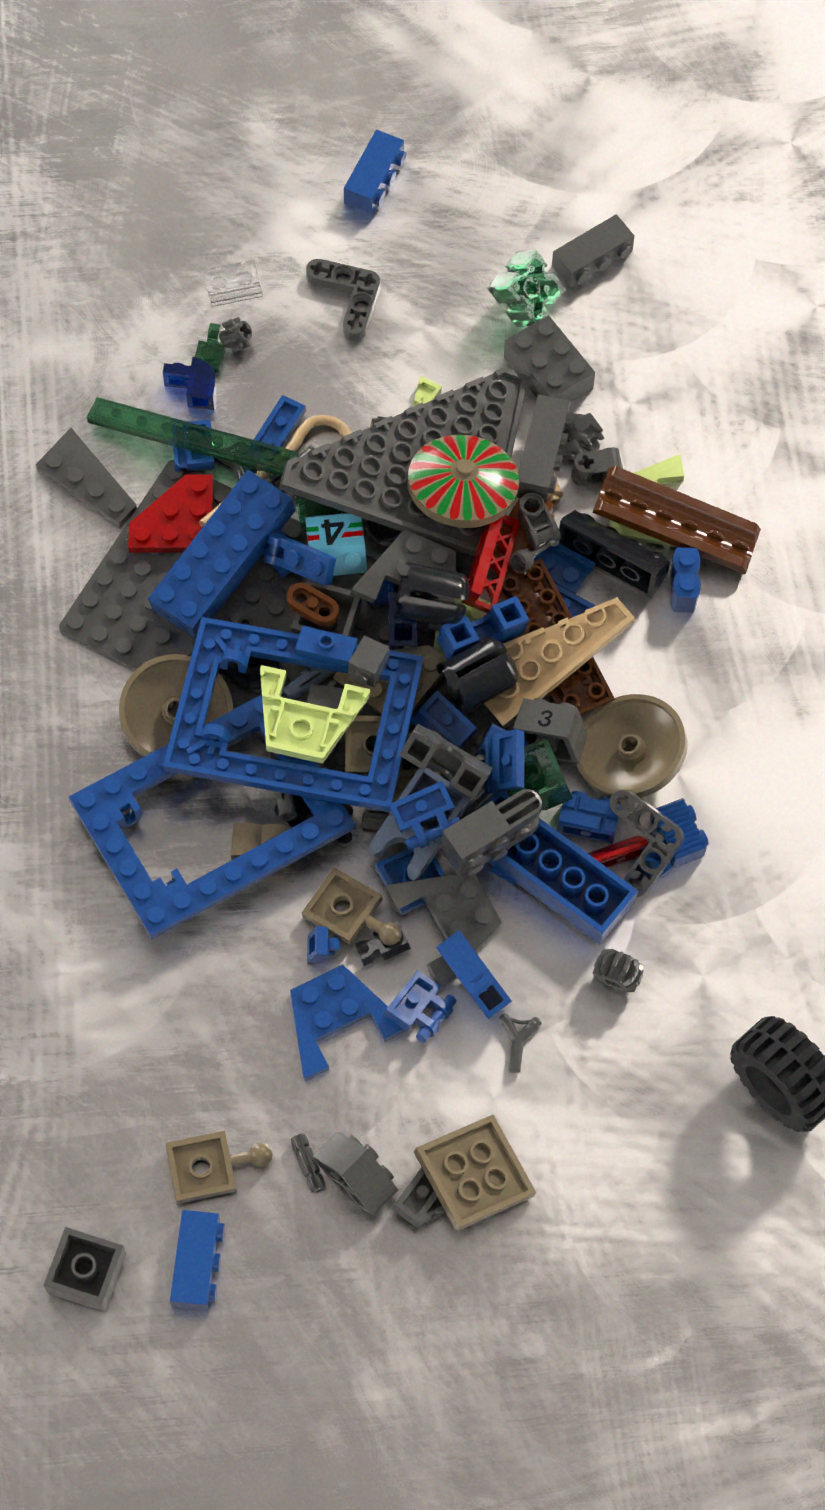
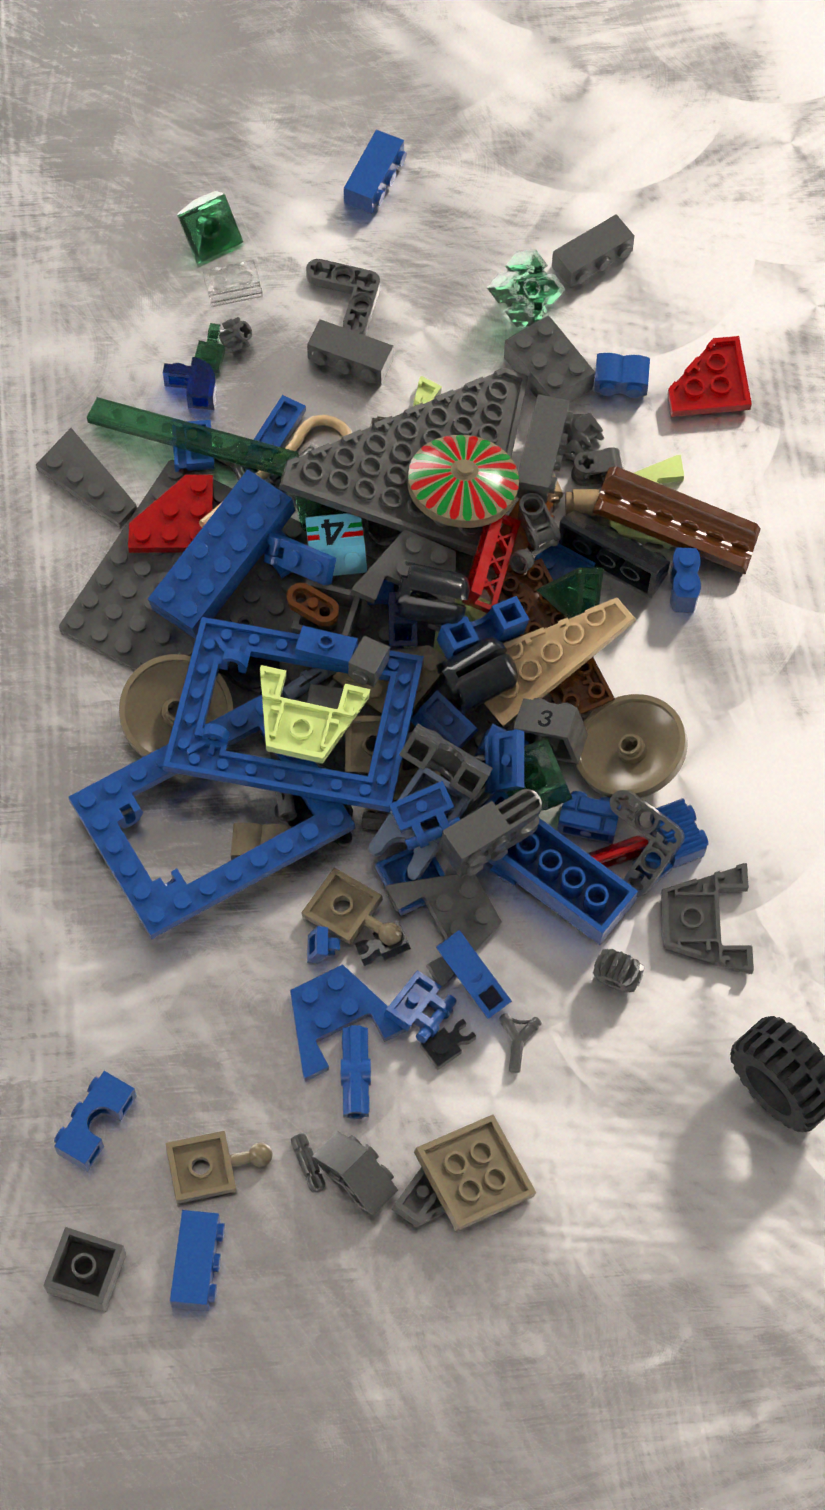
(105, 1097): none -> blue arch
(209, 226): none -> clear green slope
(350, 352): none -> dark grey brick
(355, 1072): none -> blue piece
(445, 1045): none -> black plate
(575, 591): none -> clear green slope
(581, 500): none -> tan brick
(622, 374): none -> blue brick
(693, 919): none -> dark grey wing
(712, 381): none -> red plate

